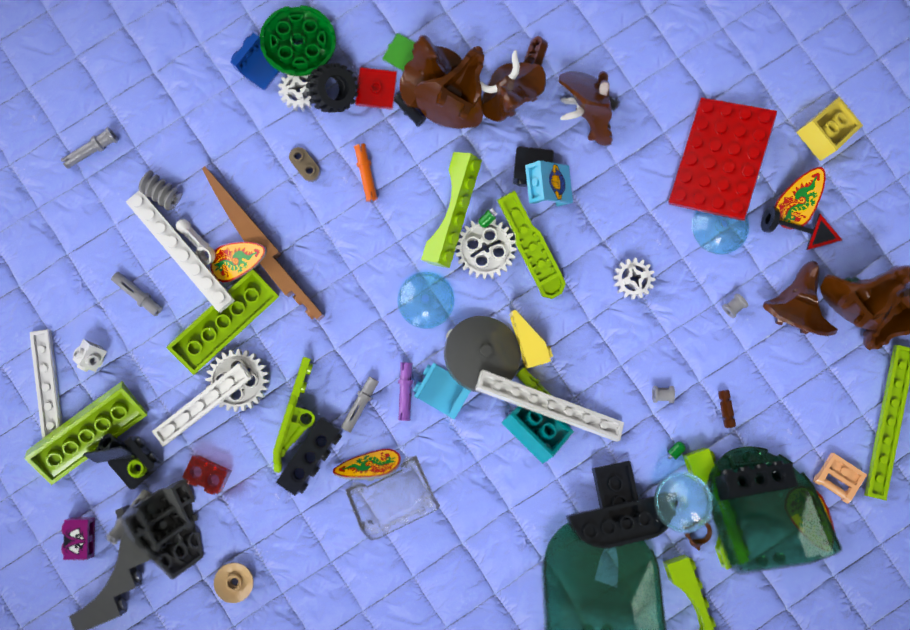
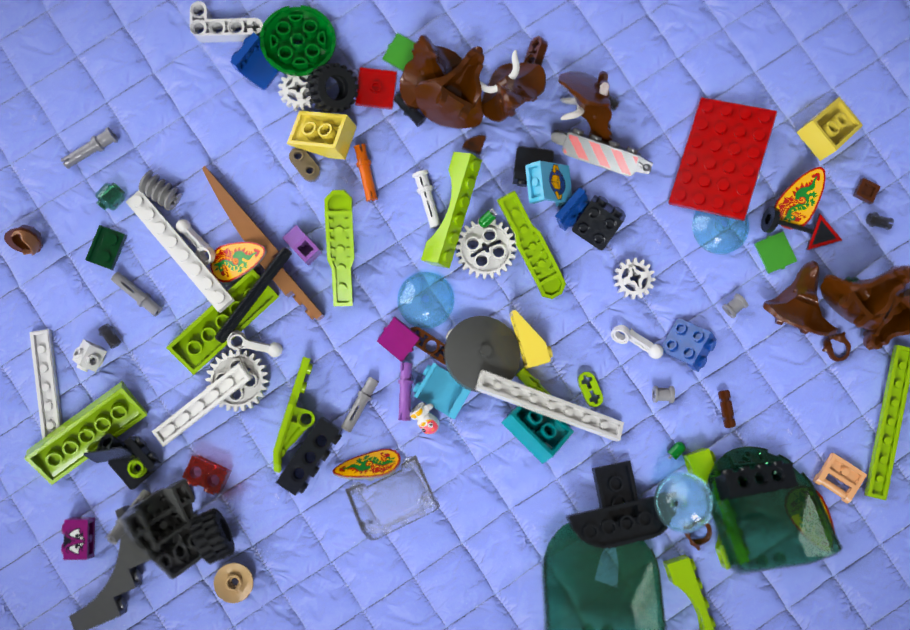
(24, 239): none -> piece
(106, 247): none -> dark green plate
(109, 335): none -> clear smoke pin
(110, 196): none -> head
(212, 536): none -> black tyre
(229, 25): none -> white beam
(253, 295): none -> black axle
(273, 349): none -> white piece
(302, 245): none -> medium lavender slope
(323, 133): none -> light yellow slope
(340, 244): none -> lime piece
(398, 339): none -> magenta piece
(422, 333): none -> reddish brown beam
(425, 190): none -> white pin
(425, 420): none -> white animal
(475, 144): none -> reddish brown tile
(572, 209): none -> blue plate
(594, 387): none -> lime beam
(599, 222): none -> black bracket
(601, 153): none -> hinge
(654, 350): none -> white piece
(689, 344): none -> bracket
(775, 252): none -> bright green piece
(829, 350): none -> reddish brown piece
(866, 191): none -> reddish brown tile
(874, 219): none -> clear smoke pin

